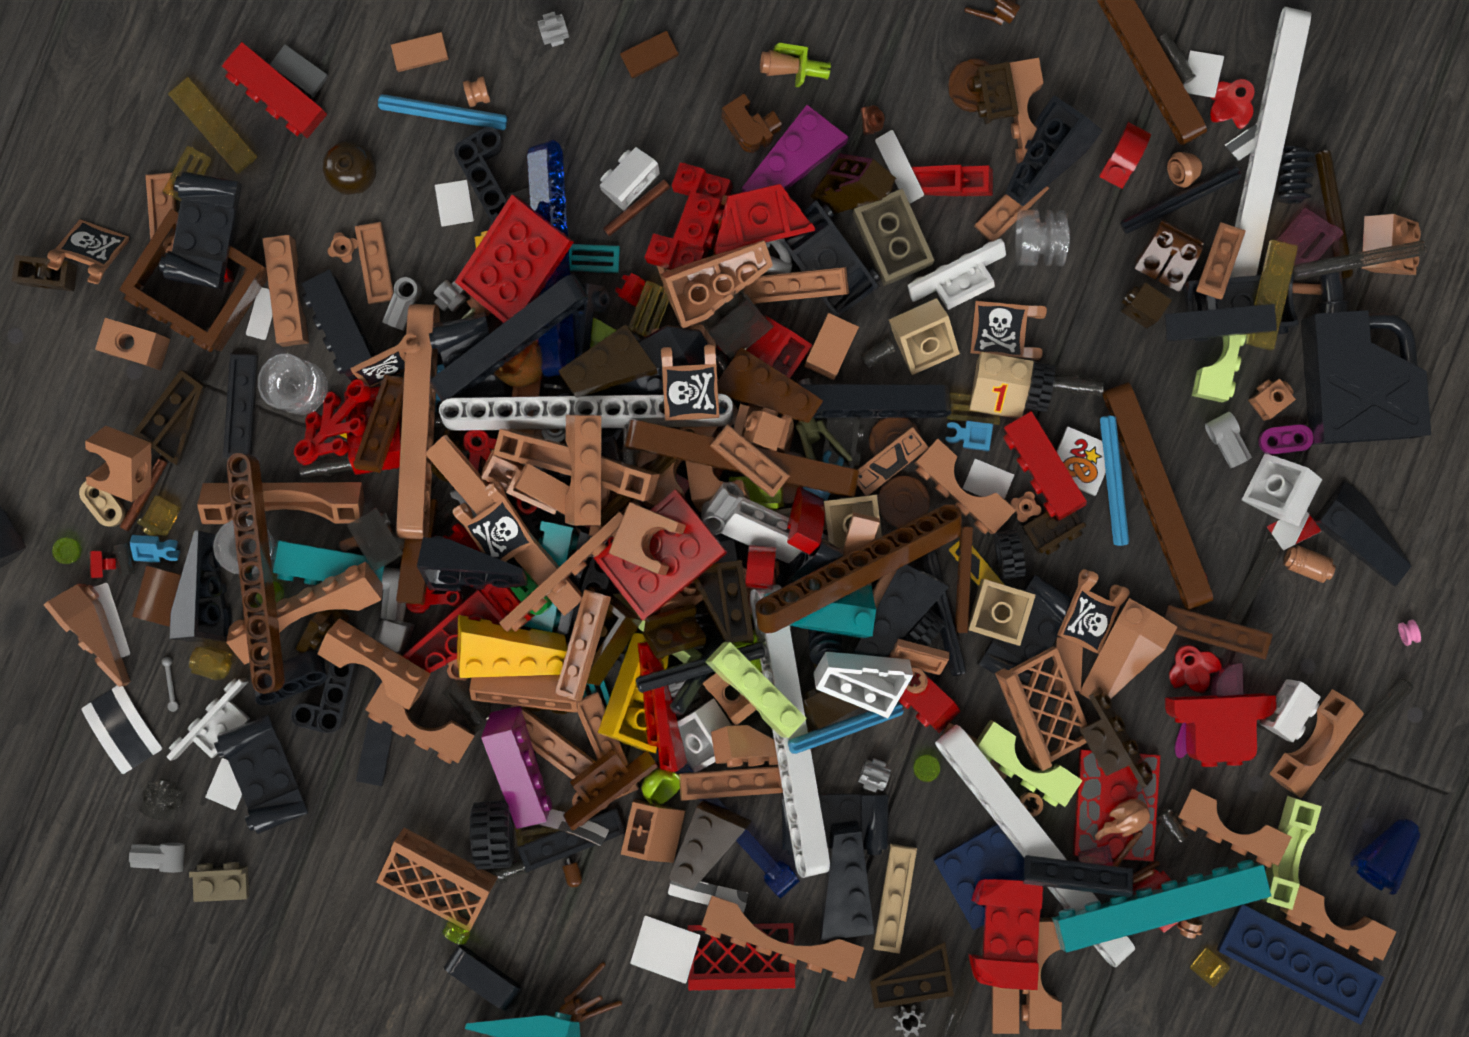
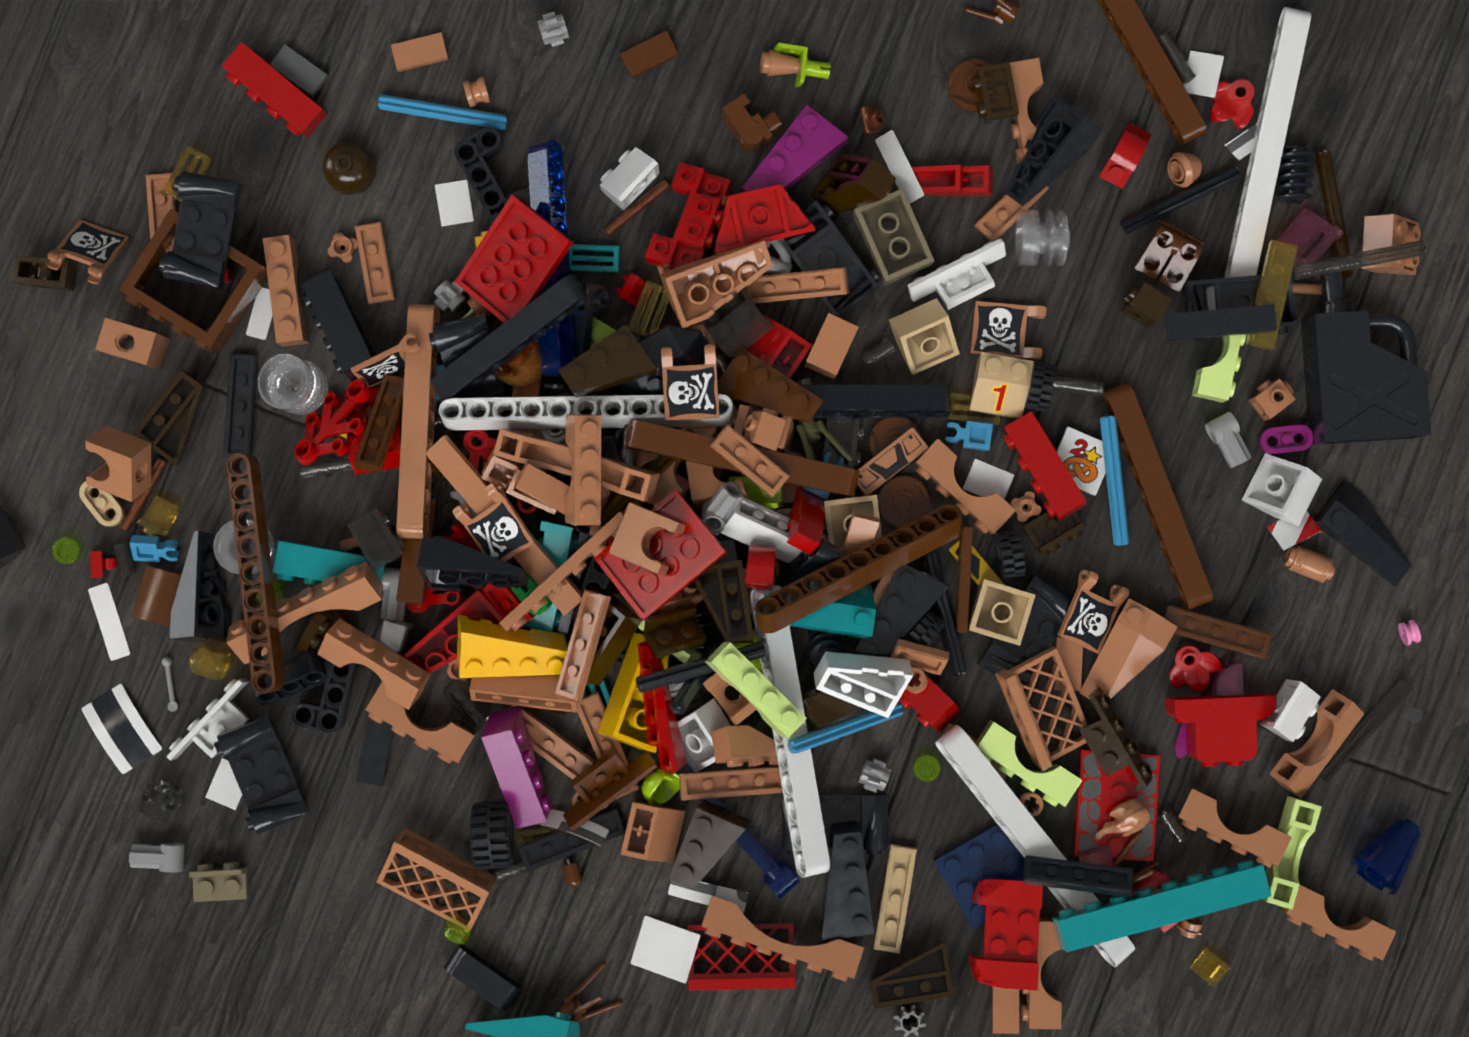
(85, 616): nougat wedge -> none
(212, 125): clear yellow tile -> none
(334, 501): nougat arch -> none
(398, 308): light grey piece -> none
(1221, 261): nougat tile -> none
(1300, 963): dark blue plate -> none

